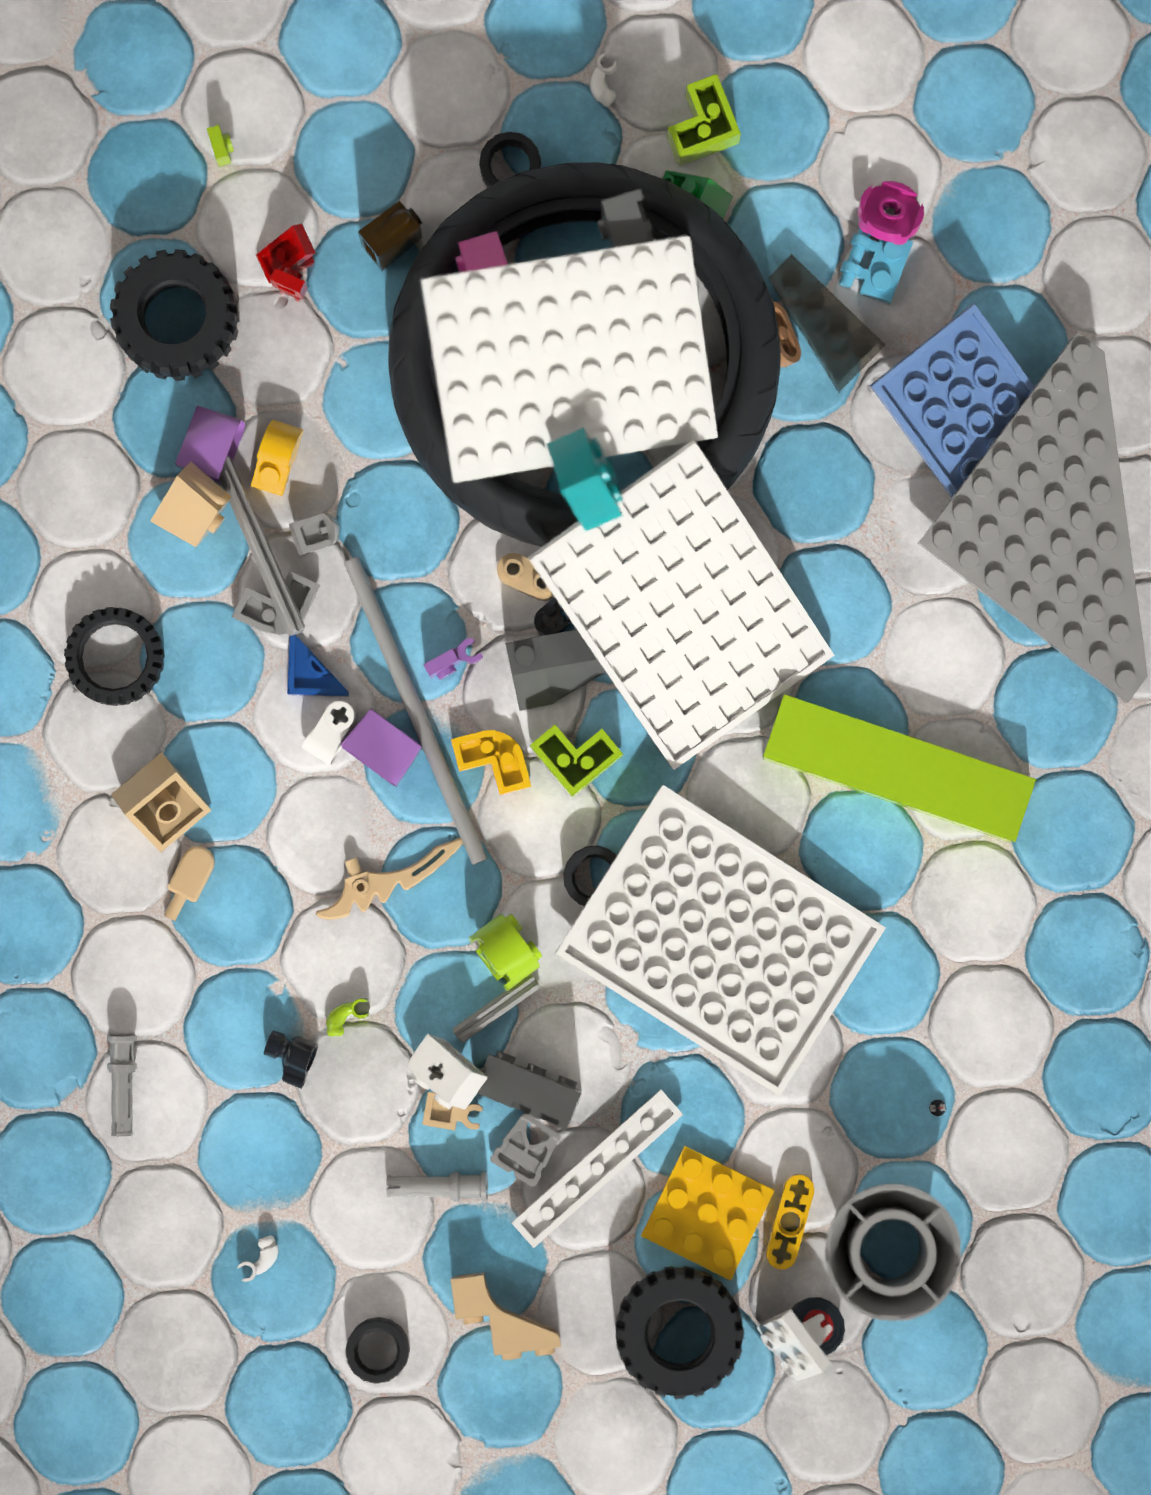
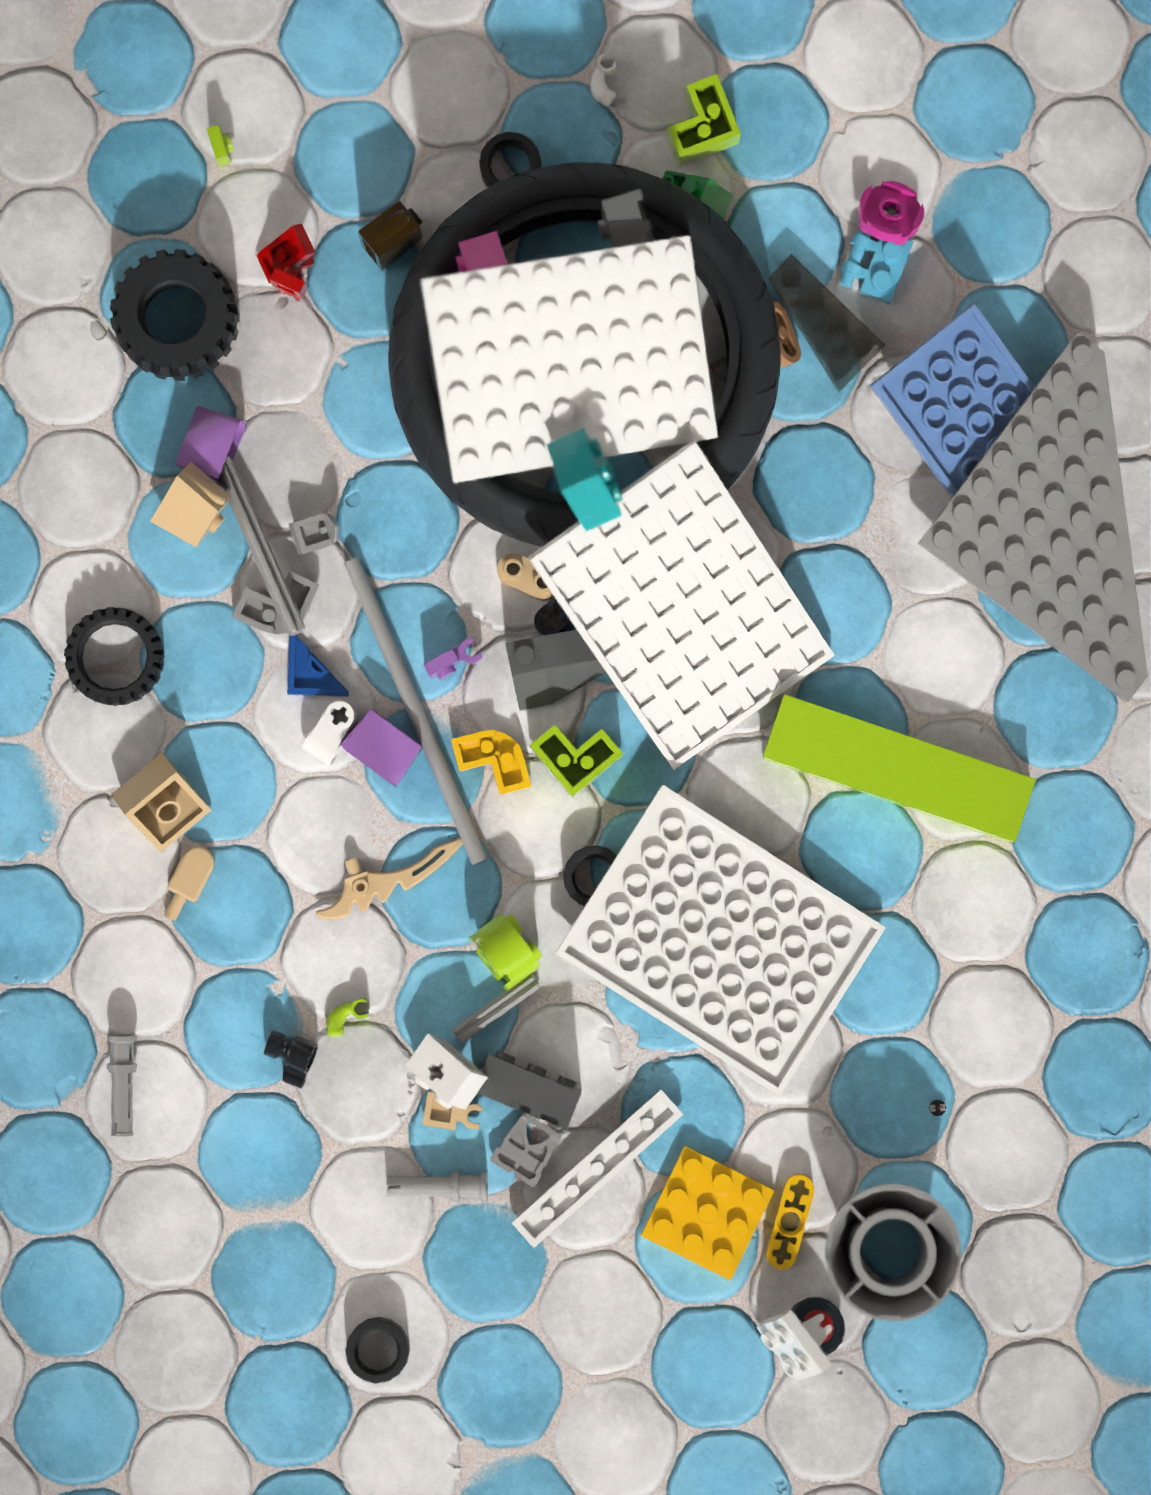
(267, 1257): white arm -> none
(276, 457): yellow brick -> none
(509, 1331): tan arch -> none
(682, 1378): black tyre -> none

